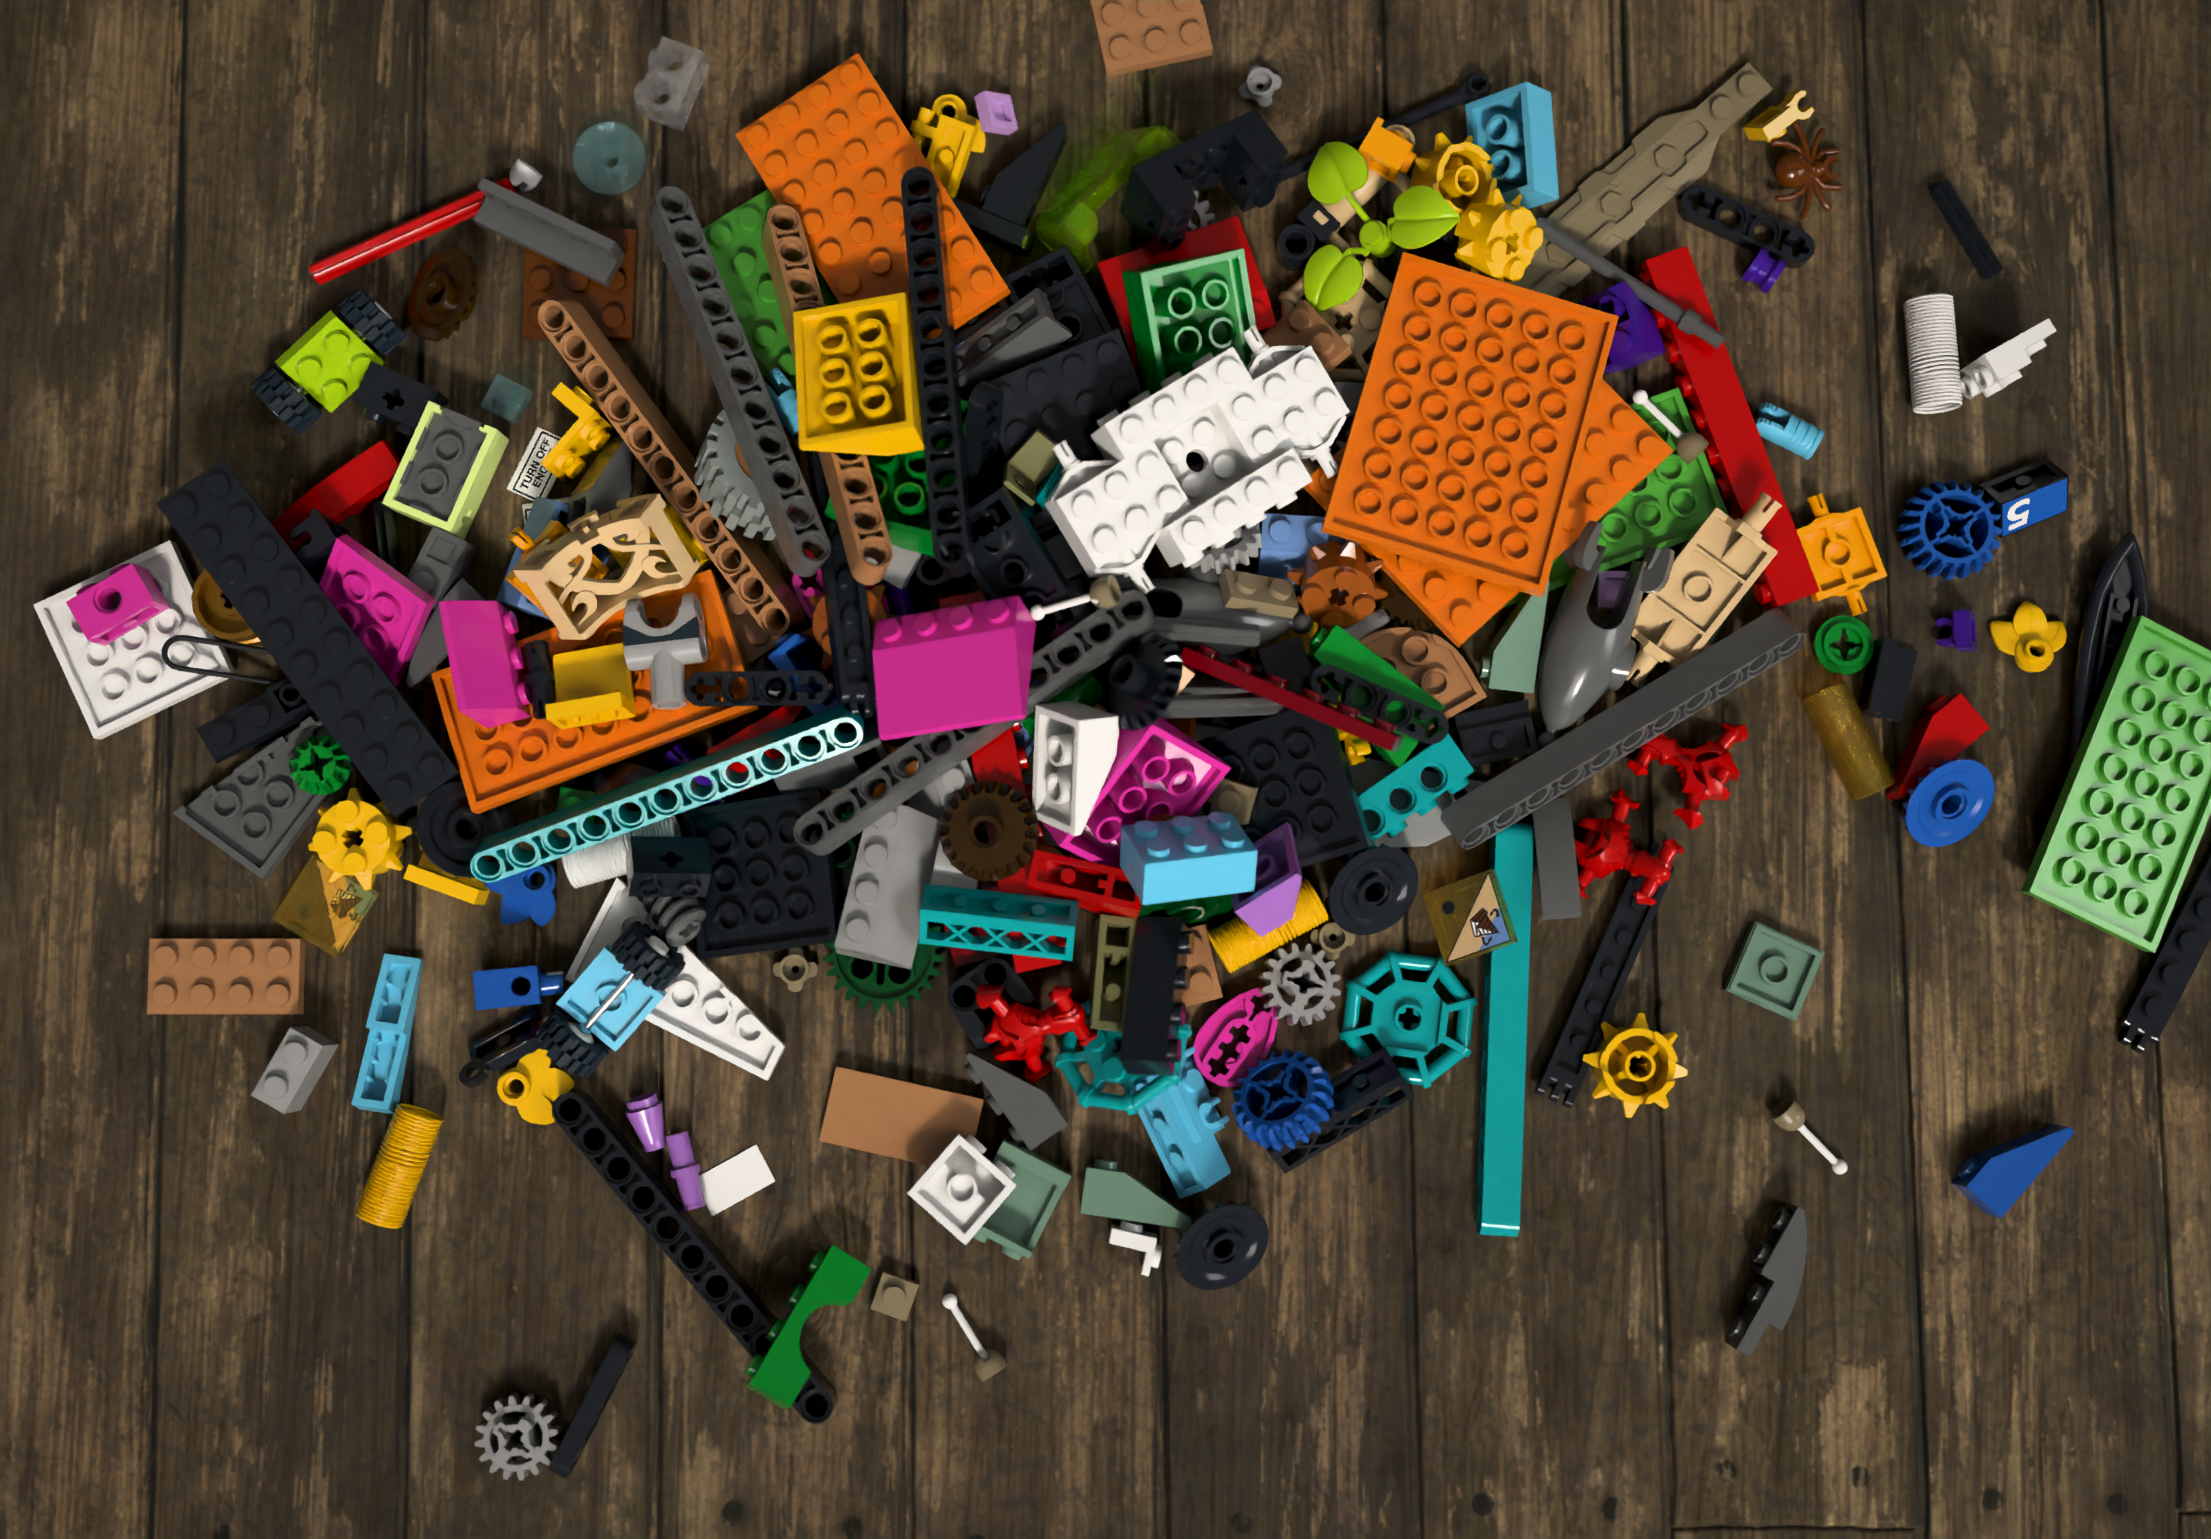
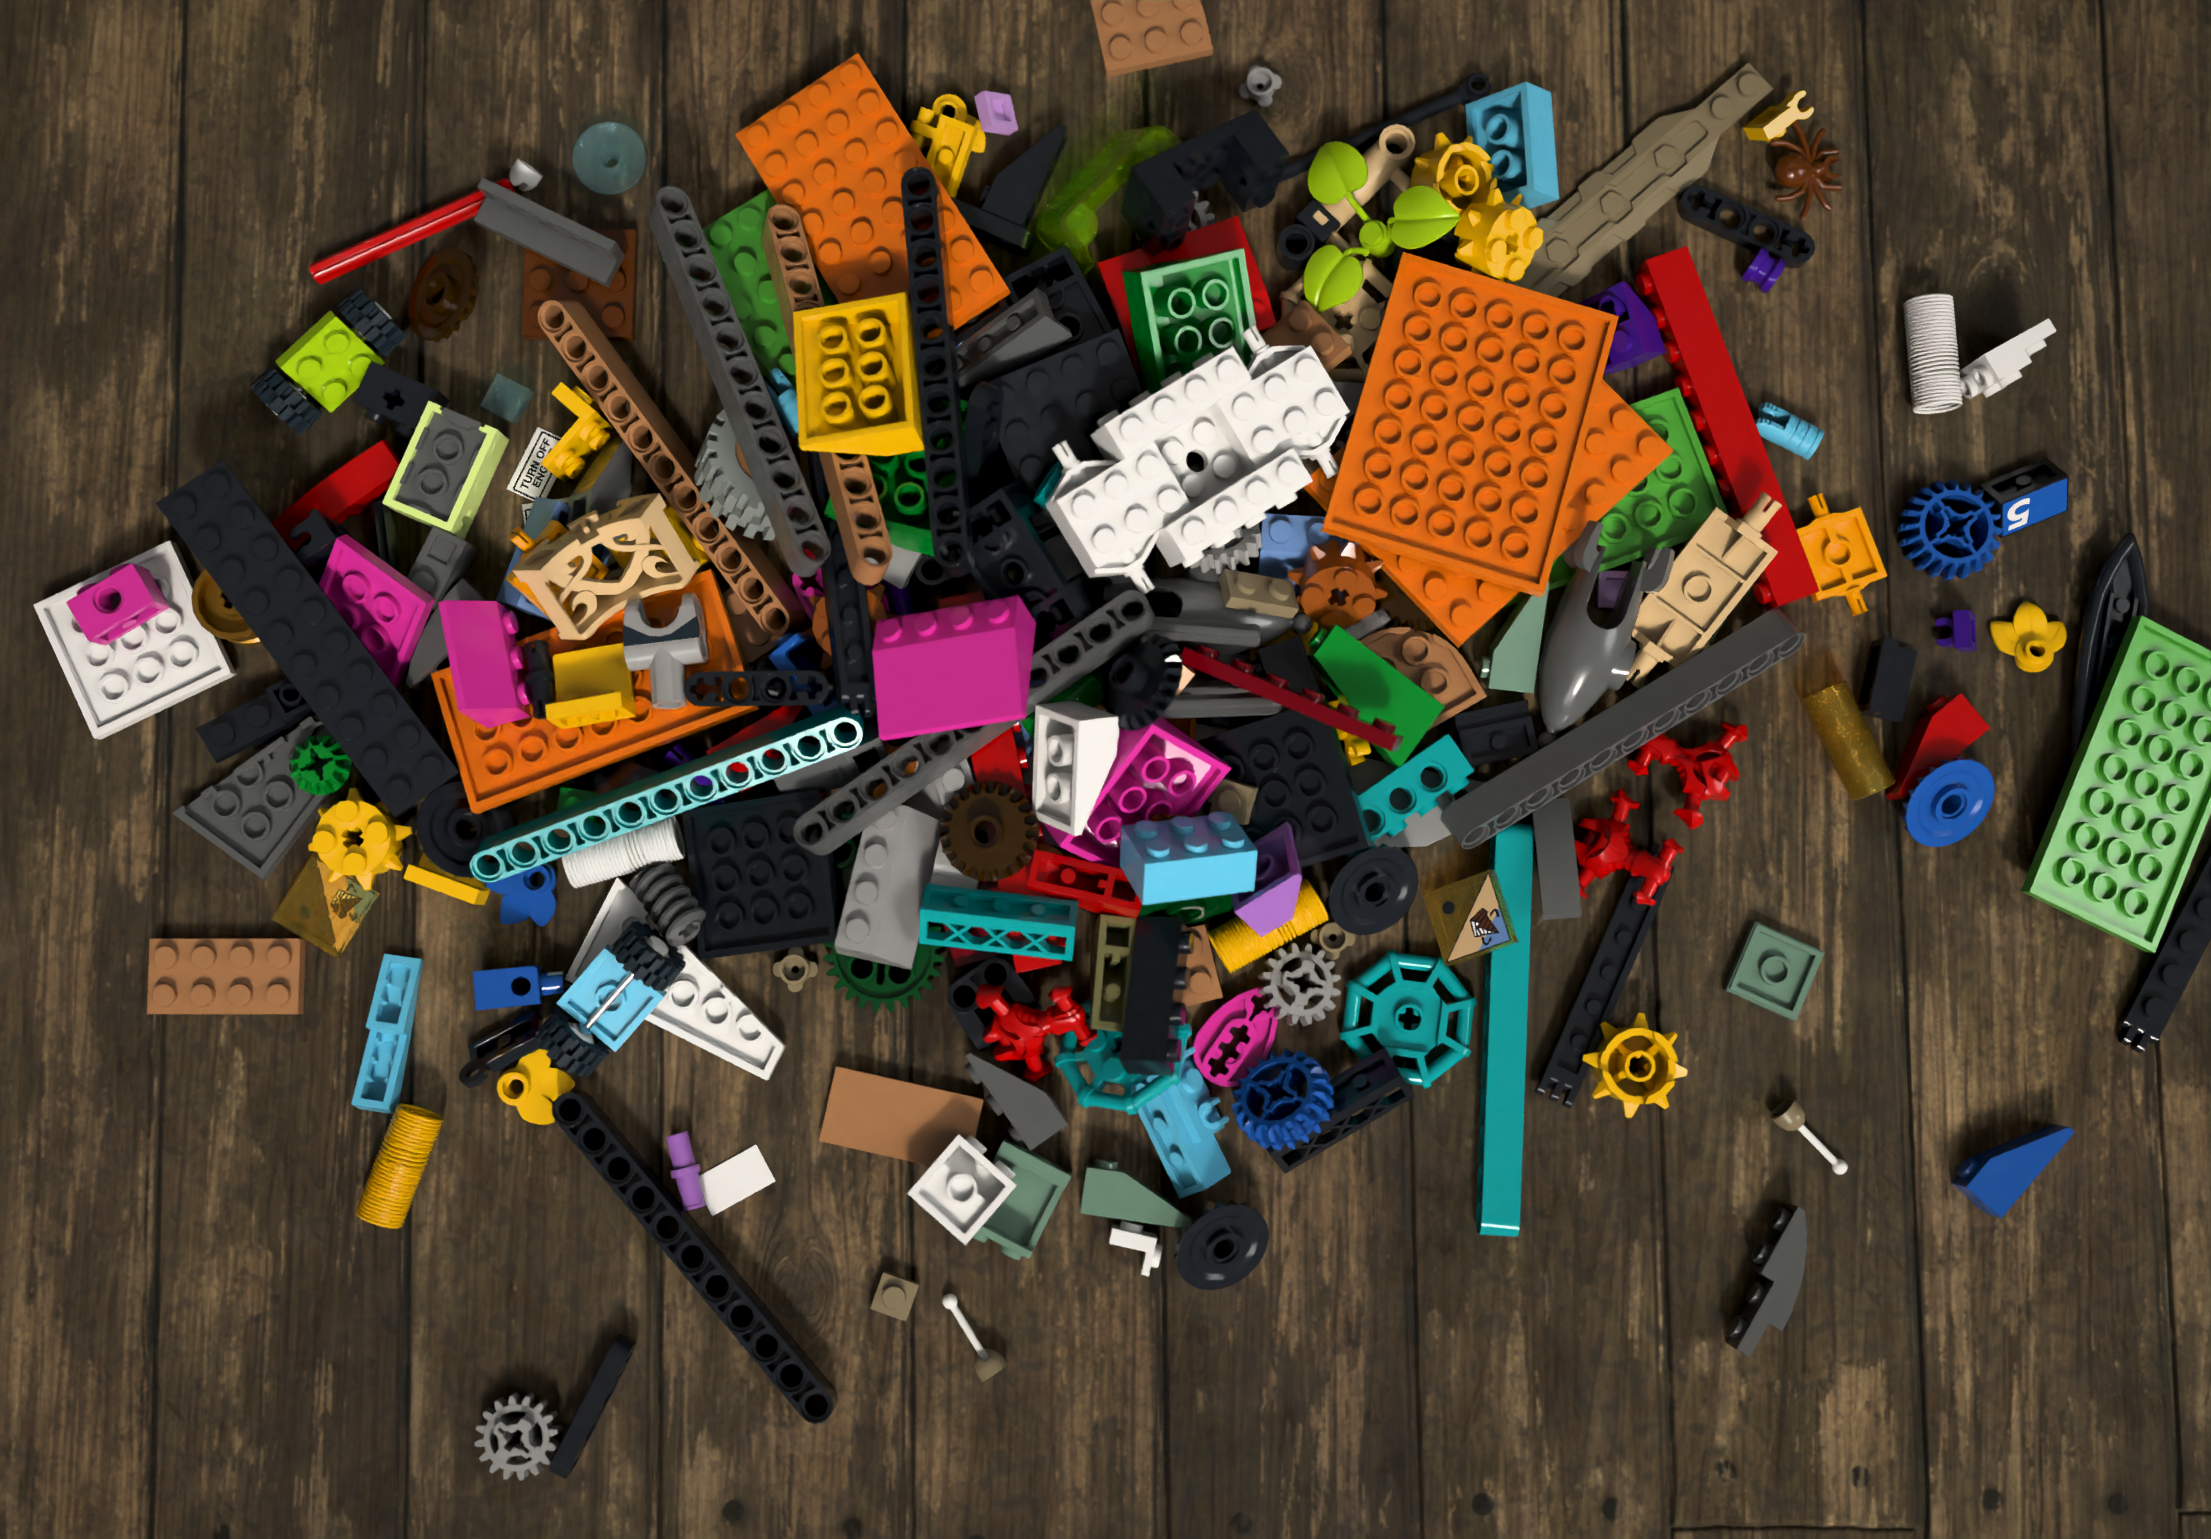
(210, 672): black piece -> none
(295, 1069): light grey brick -> none
(647, 1119): medium lavender cone -> none
(668, 867): black brick -> none
(681, 84): clear brick -> none
(781, 1369): green arch -> none
(1030, 465): olive bracket -> none
(1103, 594): hinge -> none
(1379, 699): black beam -> none
(1387, 151): light orange brick -> none
(1687, 321): dark grey bar -> none
(1689, 444): hinge -> none
(1853, 632): green gear -> none
(1966, 230): black axle -> none

